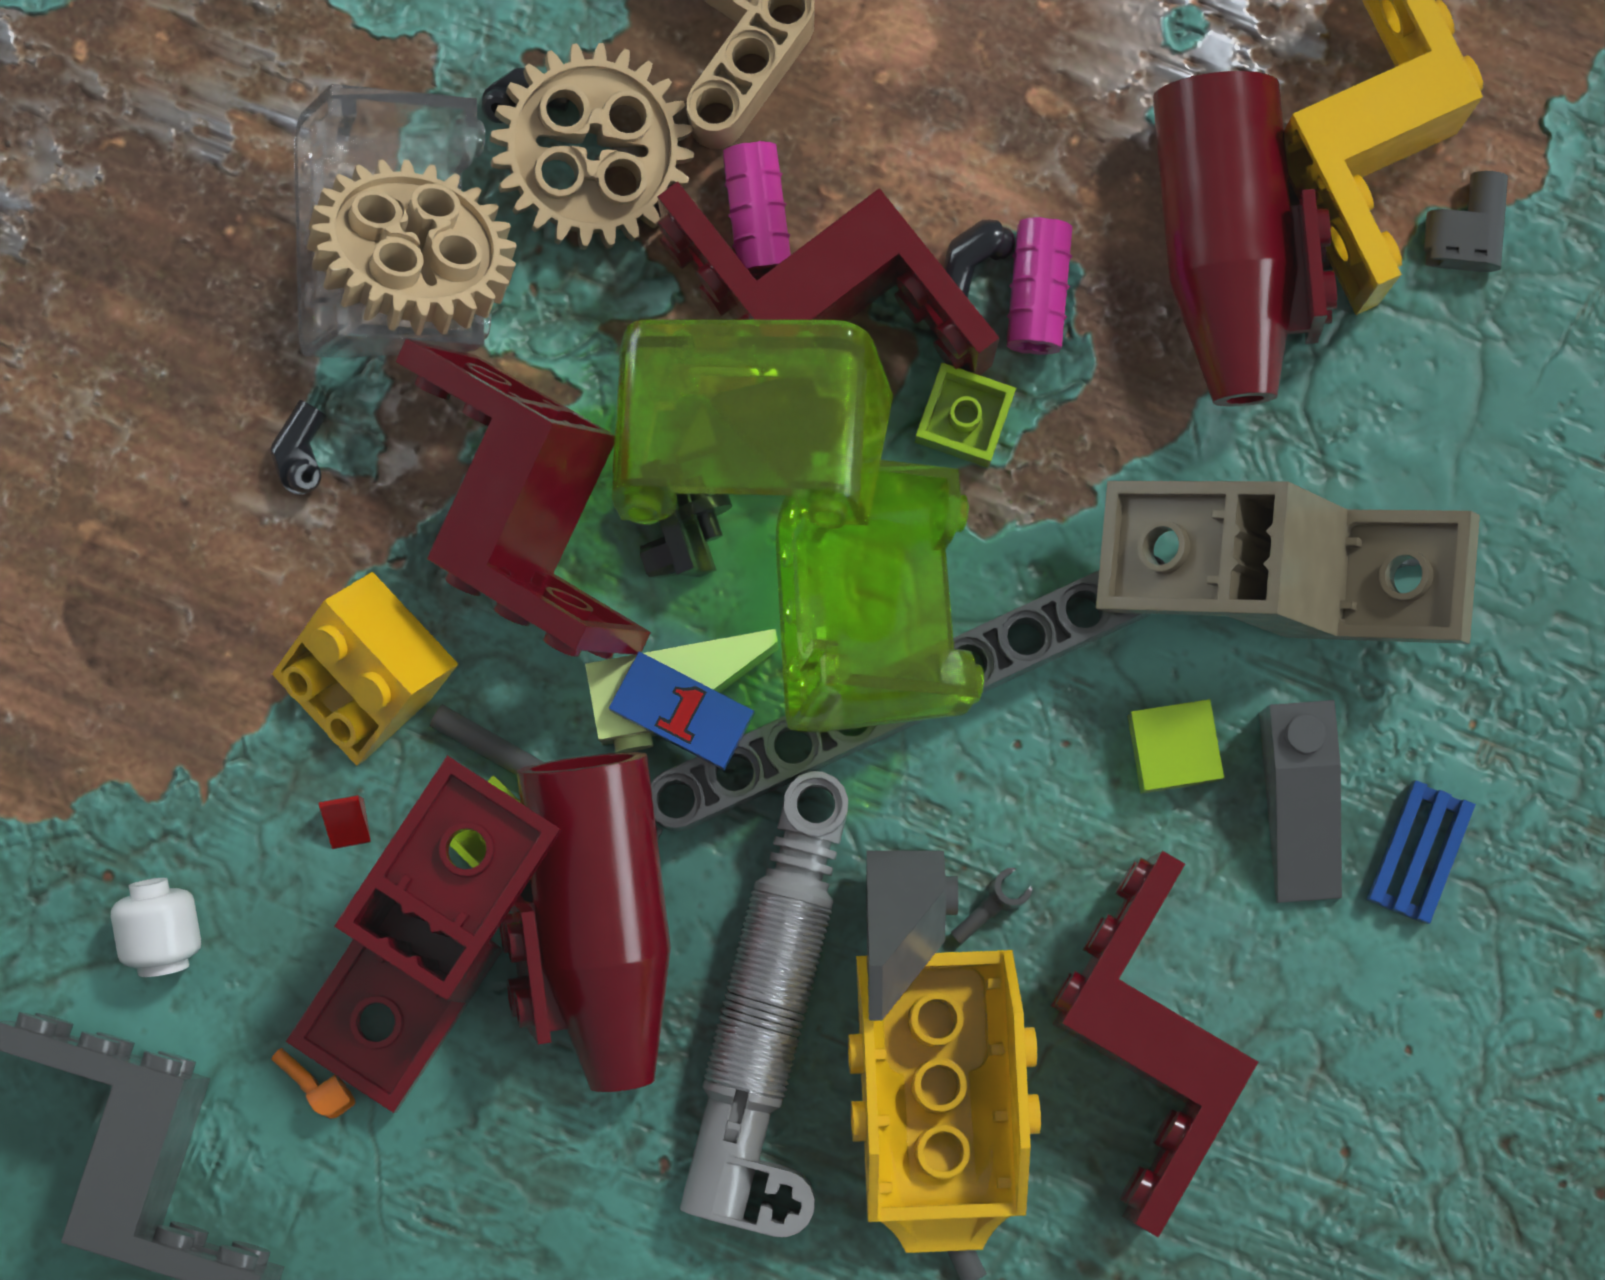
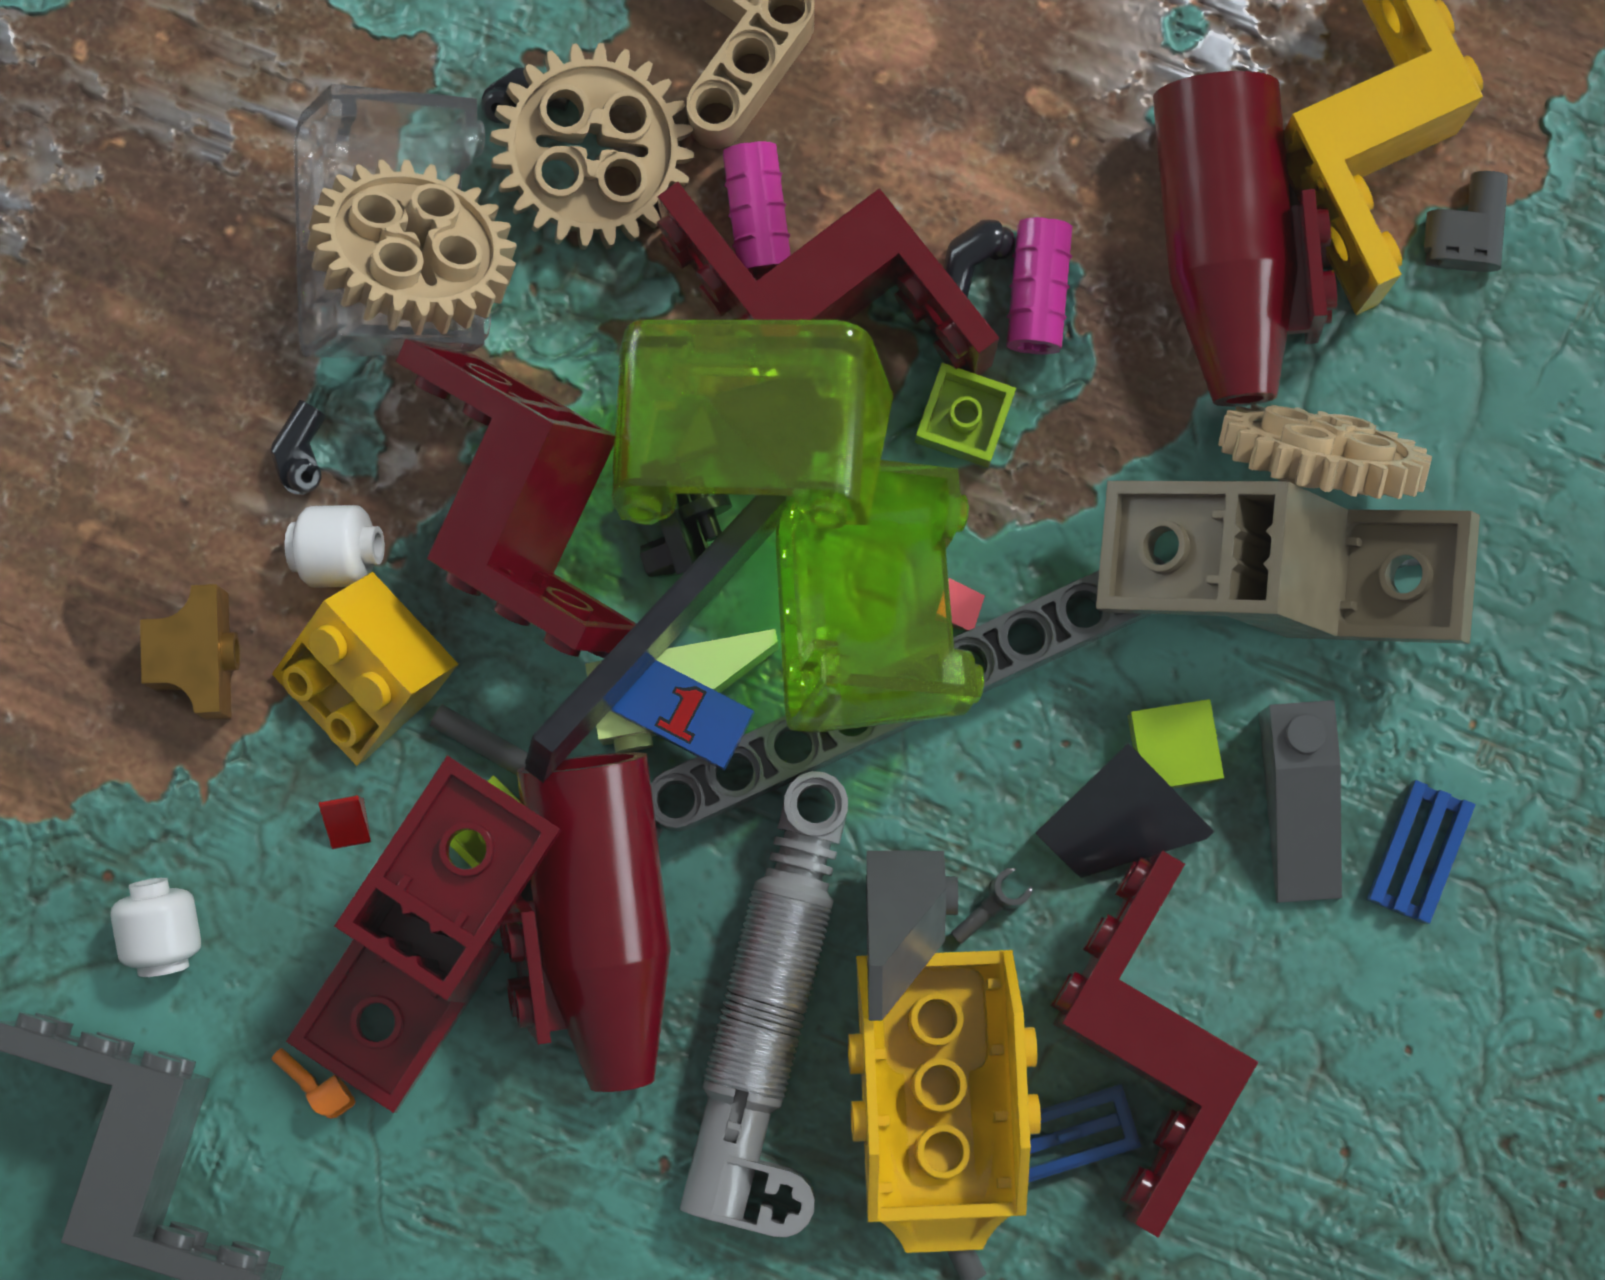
(193, 652): none -> pearl gold brick
(333, 545): none -> white head
(652, 635): none -> black tile
(964, 605): none -> coral piece
(1121, 817): none -> black slope
(1121, 1117): none -> blue tile
(1325, 451): none -> tan gear

